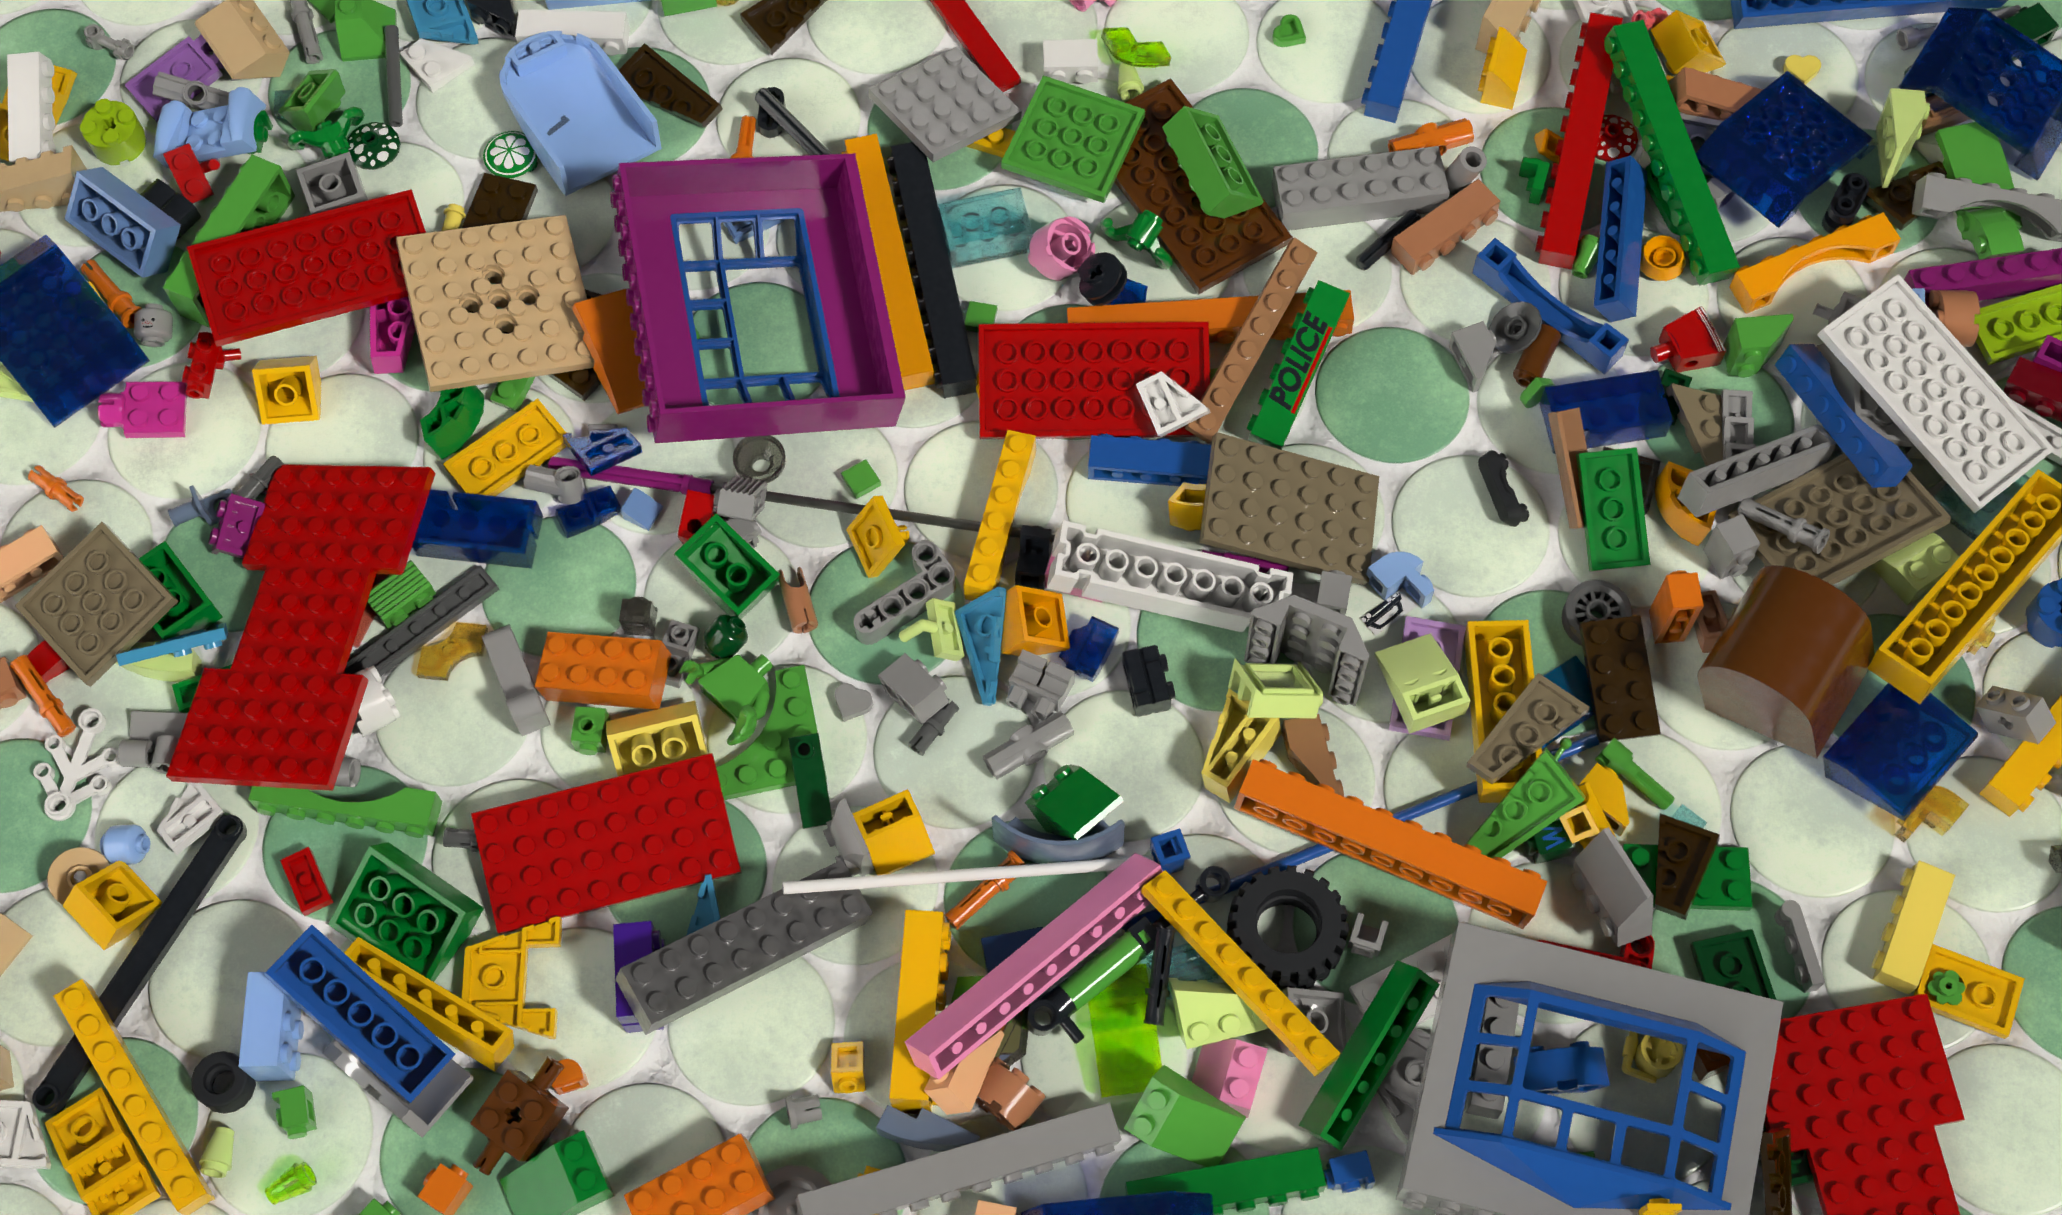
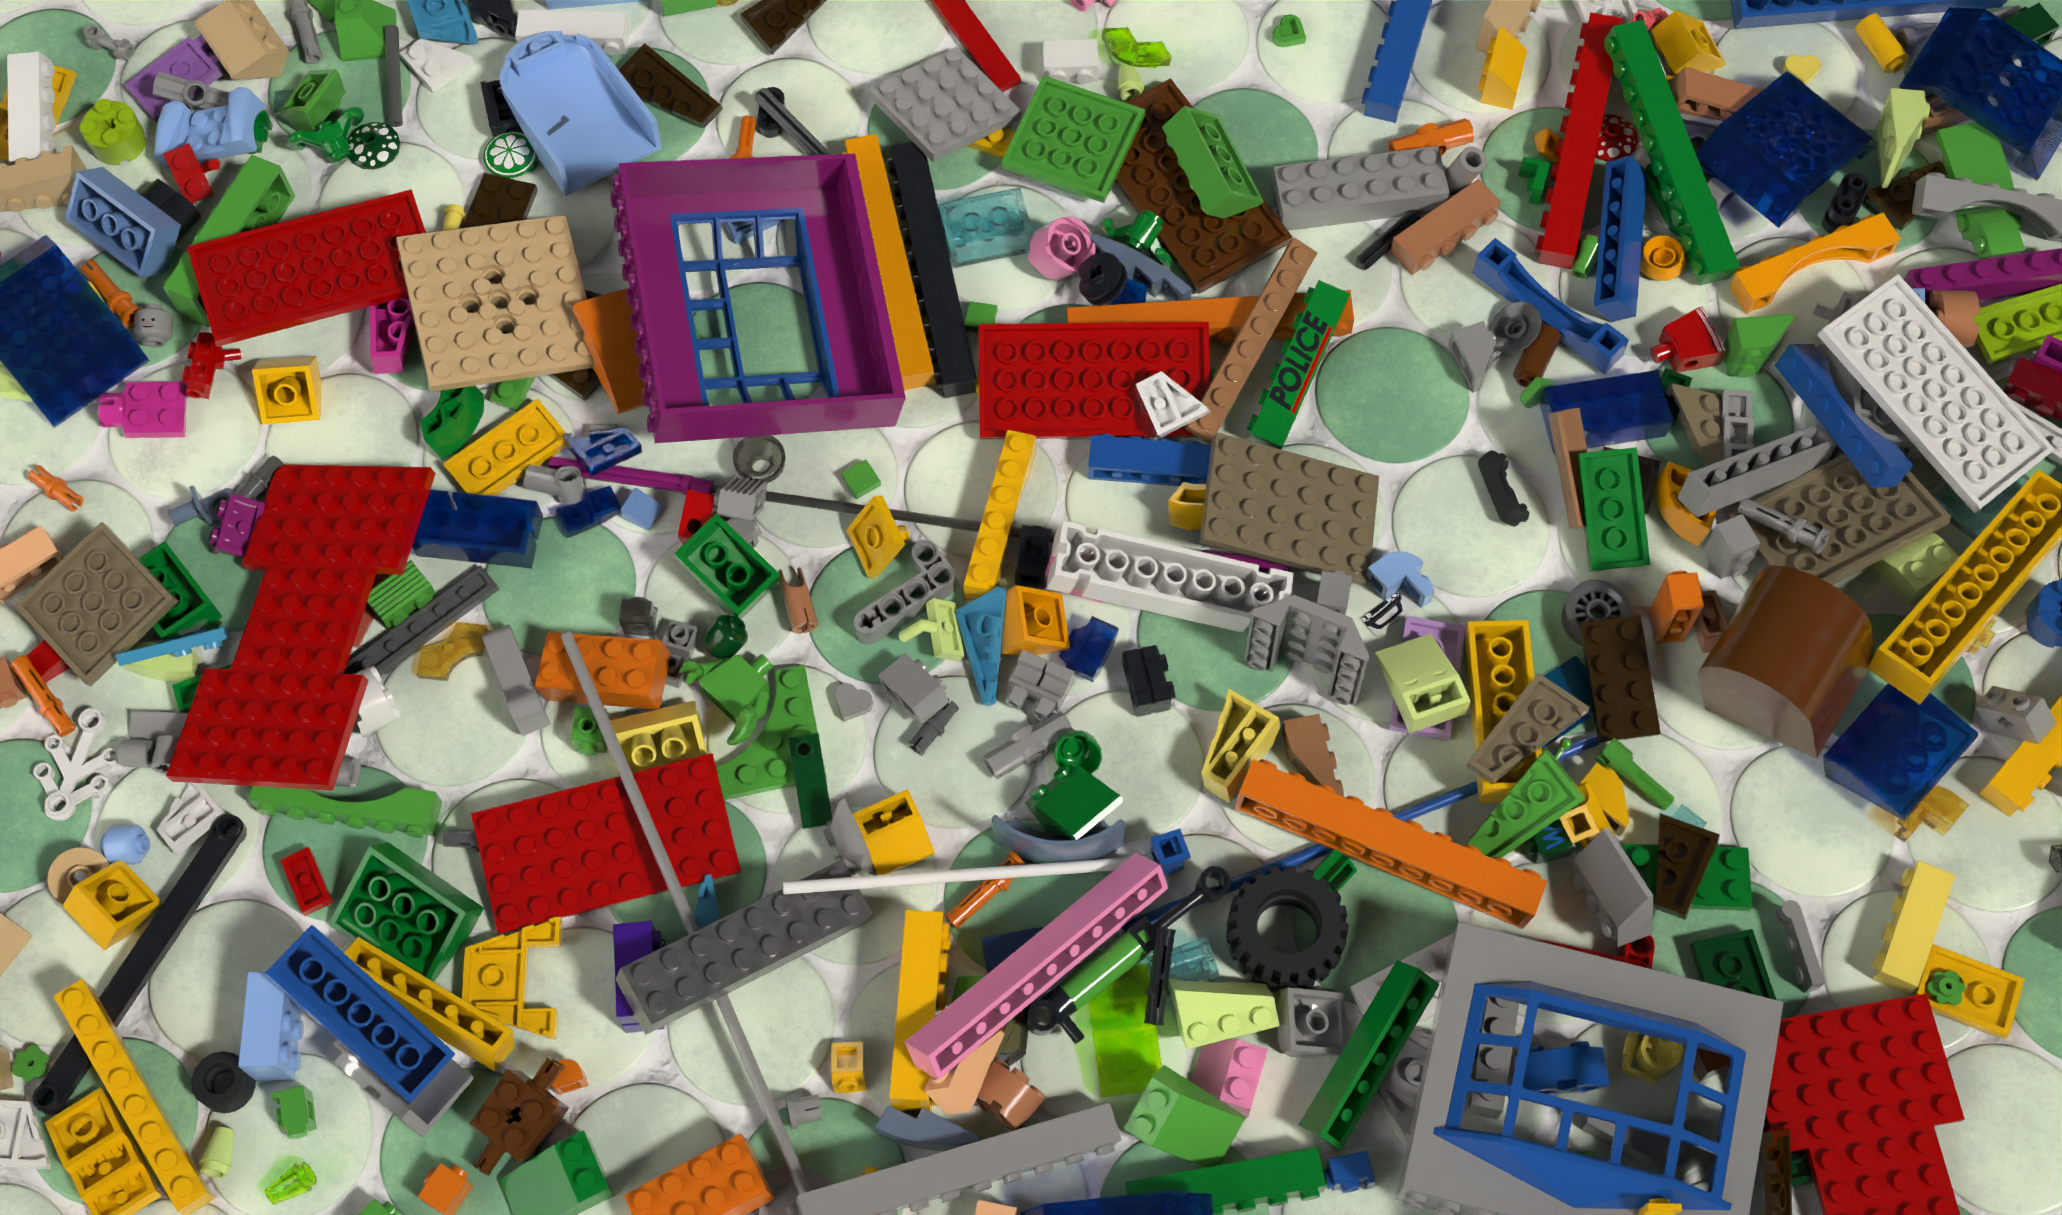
(23, 1067): none -> bright green plant
(331, 184): light grey brick -> none
(499, 114): none -> black hinge
(684, 909): none -> light grey piece
(1078, 749): none -> green hair
(1144, 269): none -> sand blue slope
(1240, 973): yellow plate -> none
(1276, 690): yellowish green window -> none
(1335, 869): none -> green piece
(1366, 939): light grey window -> none
(1638, 1144): none -> light grey slope
(1881, 43): none -> yellow brick

